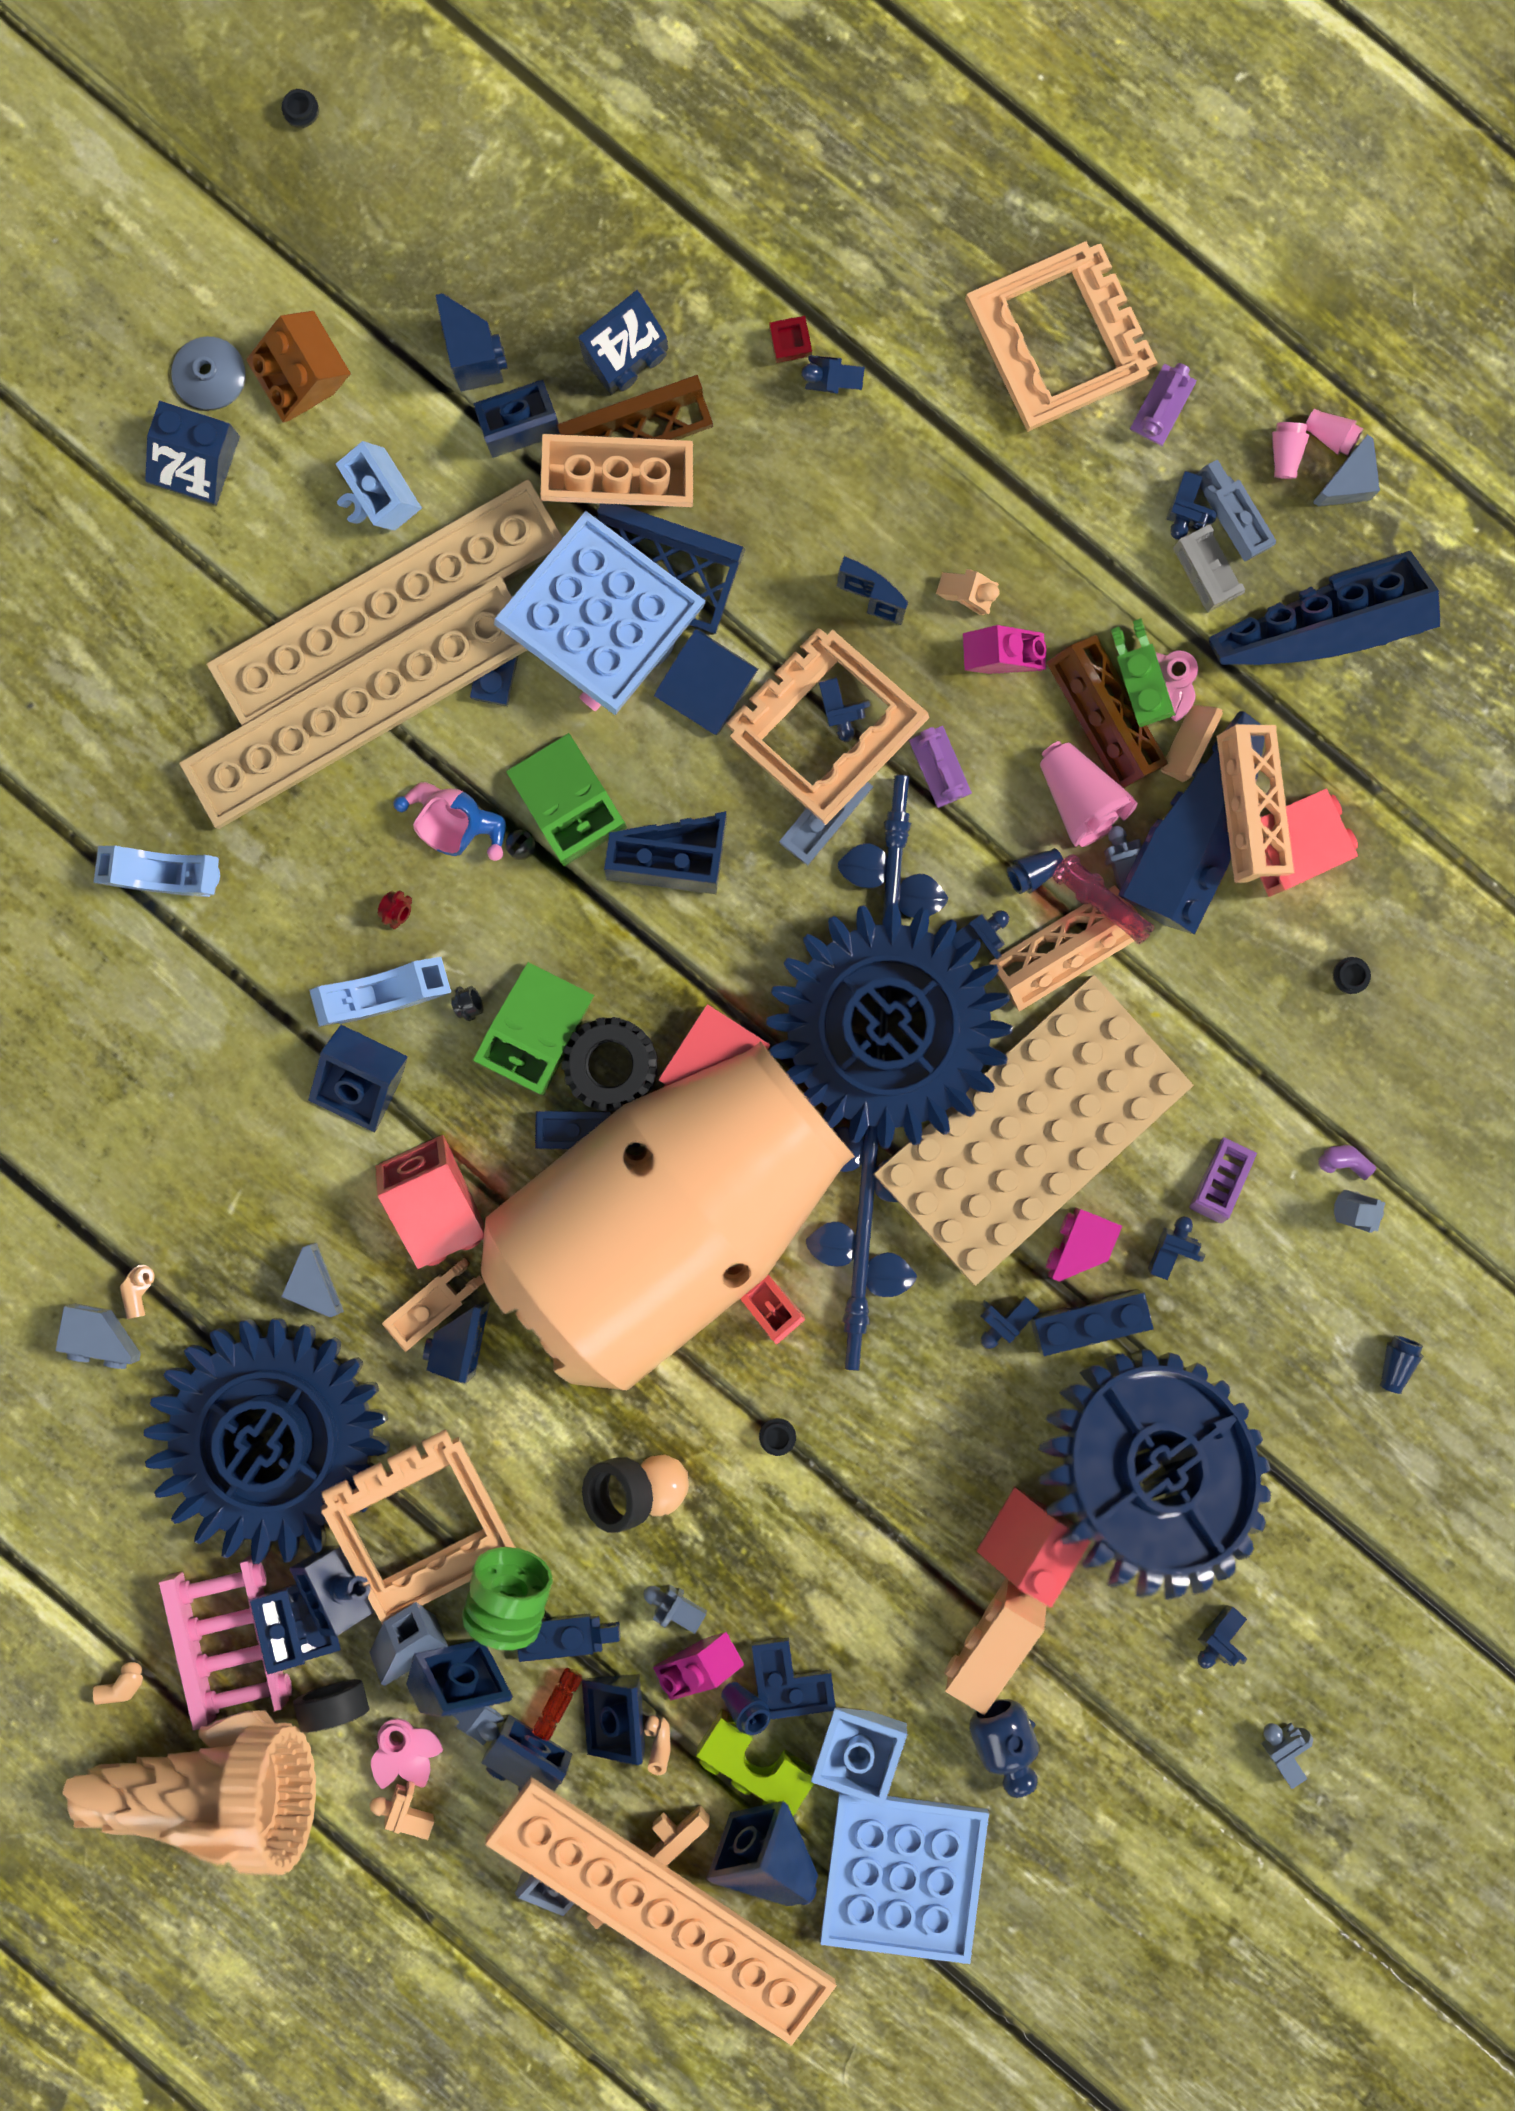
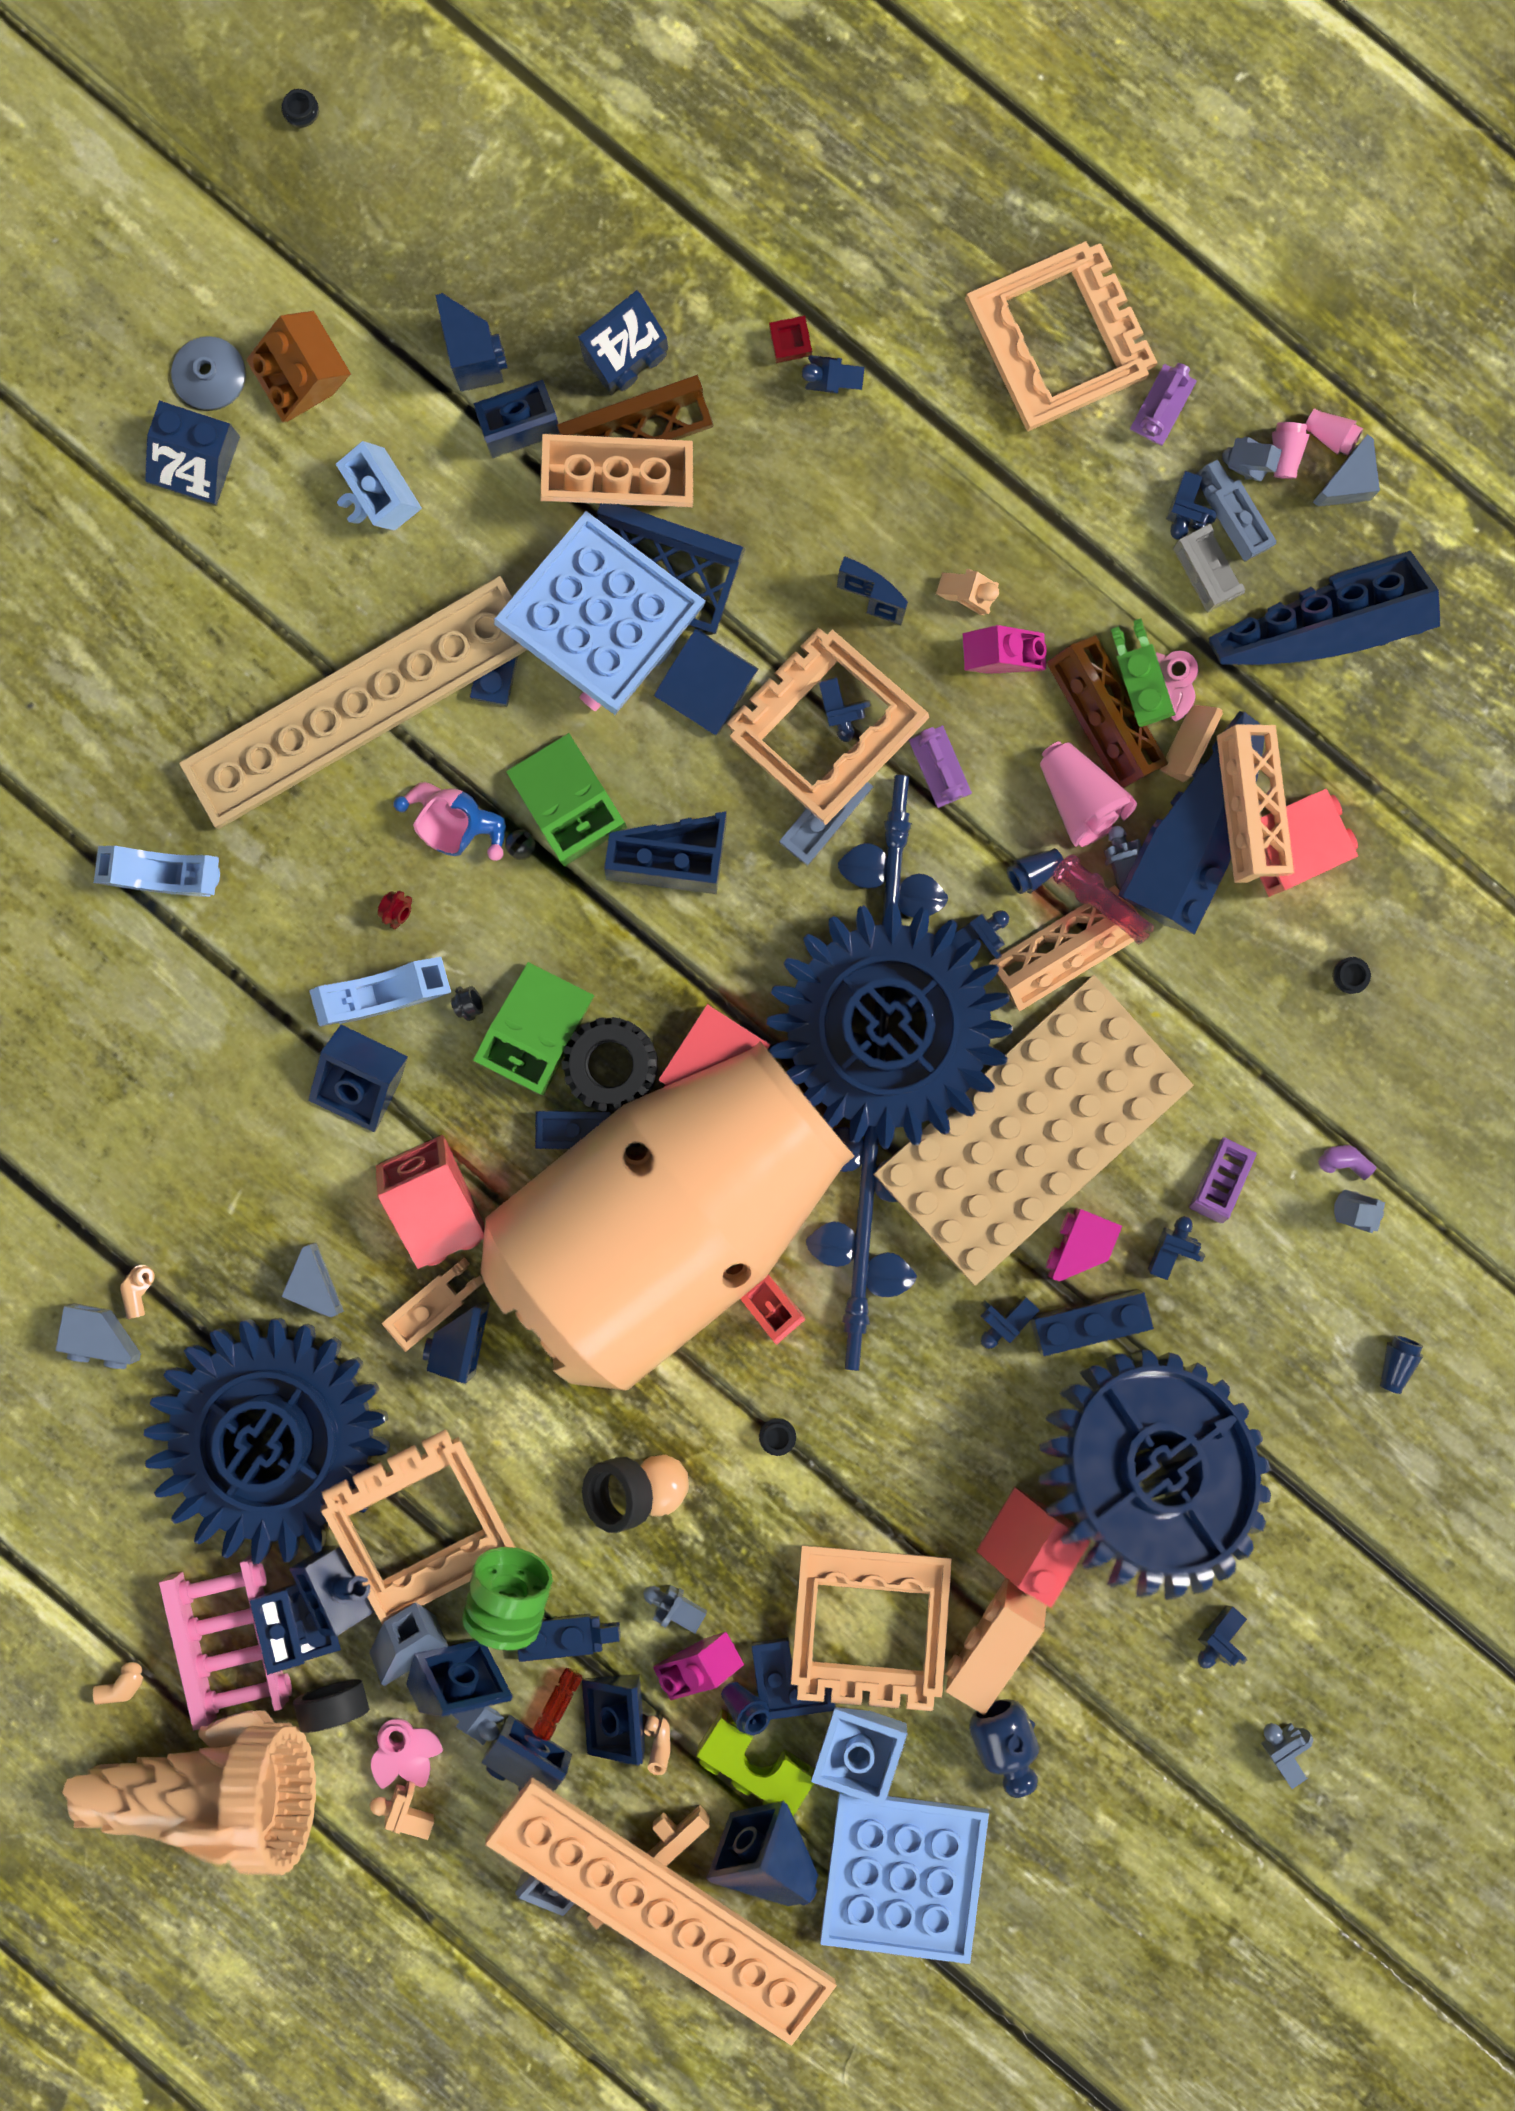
(386, 601): tan plate -> none
(875, 1572): none -> light nougat hinge
(1252, 458): none -> sand blue piece

